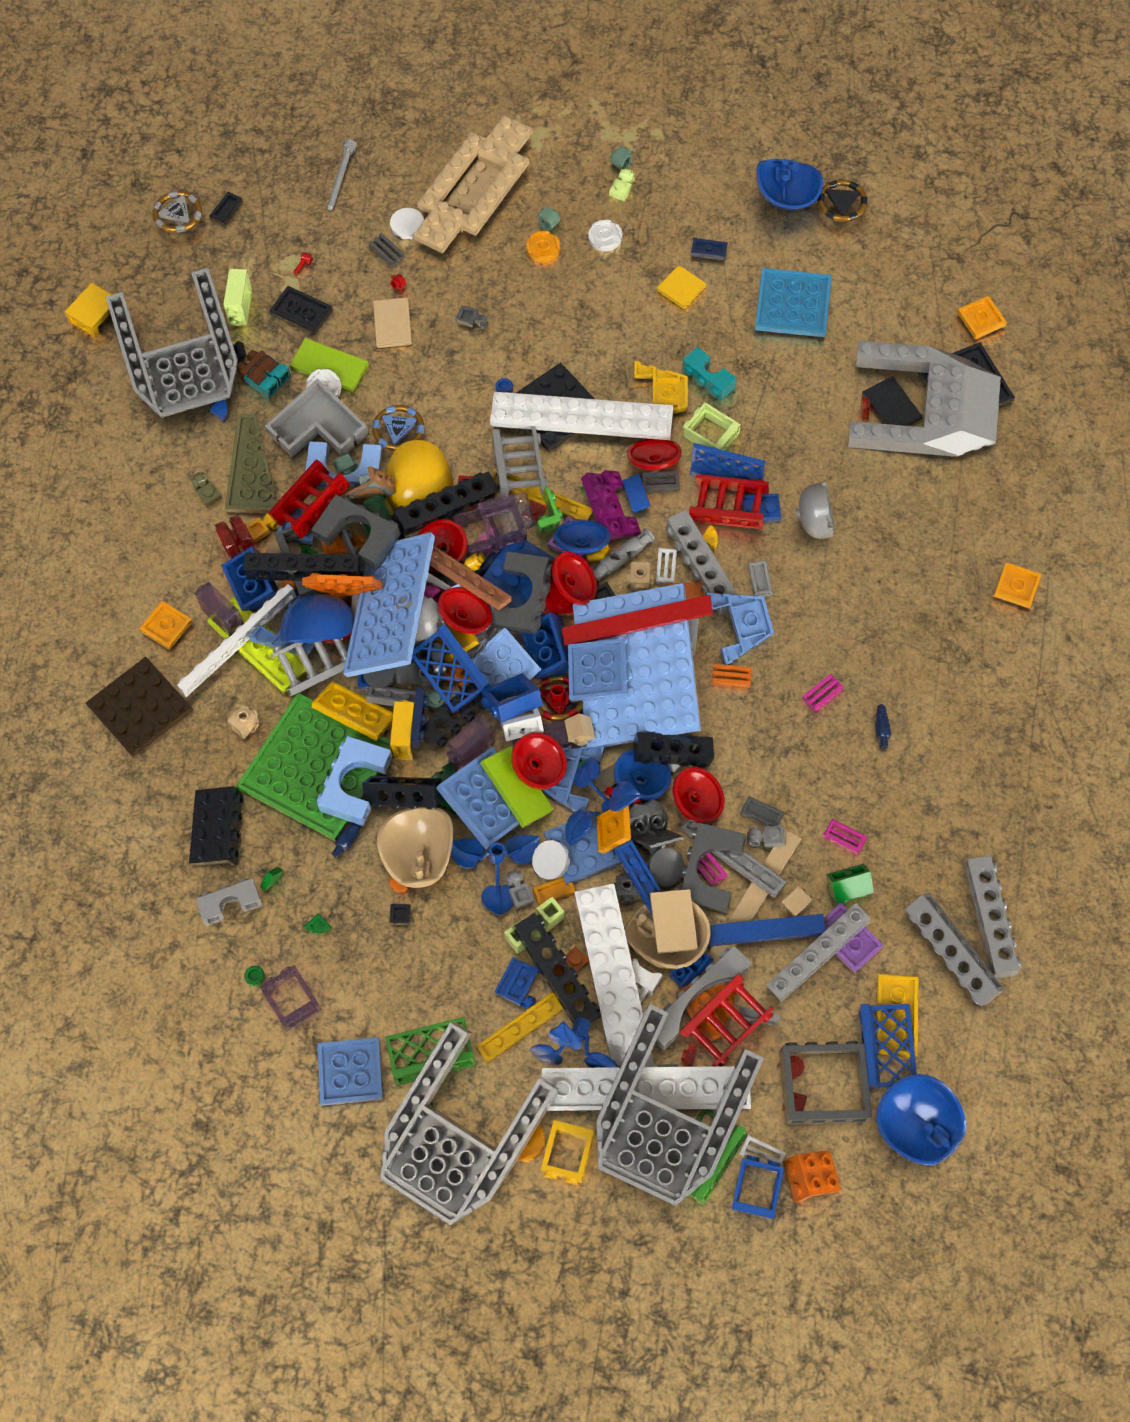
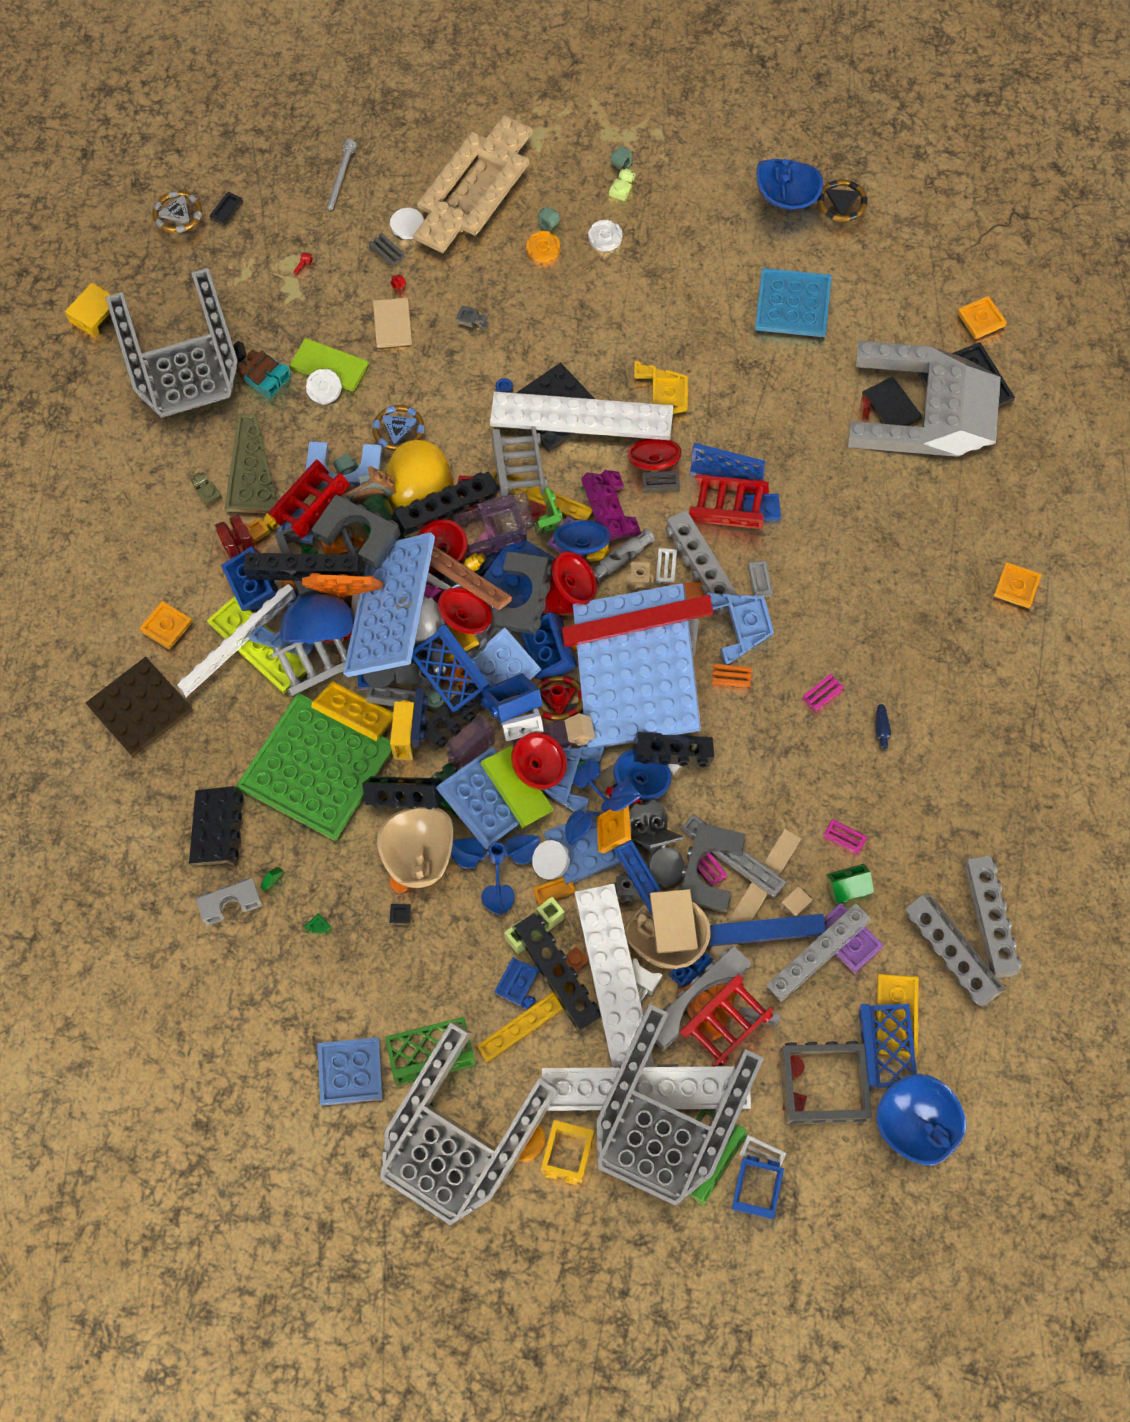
(218, 608): window -> none
(220, 410): blue tile -> none
(238, 297): yellowish green window -> none
(244, 721): tan brick -> none
(254, 976): green tile -> none
(300, 310): black tile -> none
(300, 1014): window -> none
(316, 413): light grey piece -> none
(346, 839): dark blue piece -> none
(352, 755): light blue arch -> none
(520, 894): light grey plate -> none
(572, 1038): blue plant -> none
(597, 670): medium blue plate -> none
(604, 591): black plate -> none
(636, 493): blue slope -> none
(681, 287): yellow tile -> none
(689, 1055): clear red plate -> none
(704, 791): red dish -> none
(709, 249): dark blue plate -> none
(711, 537): yellow tile -> none
(717, 384): teal arch -> none
(718, 418): yellowish green window -> none
(761, 812): dark grey tile -> none
(772, 837): light grey plate -> none
(811, 1175): orange bracket -> none
(816, 511): light grey cylinder -> none

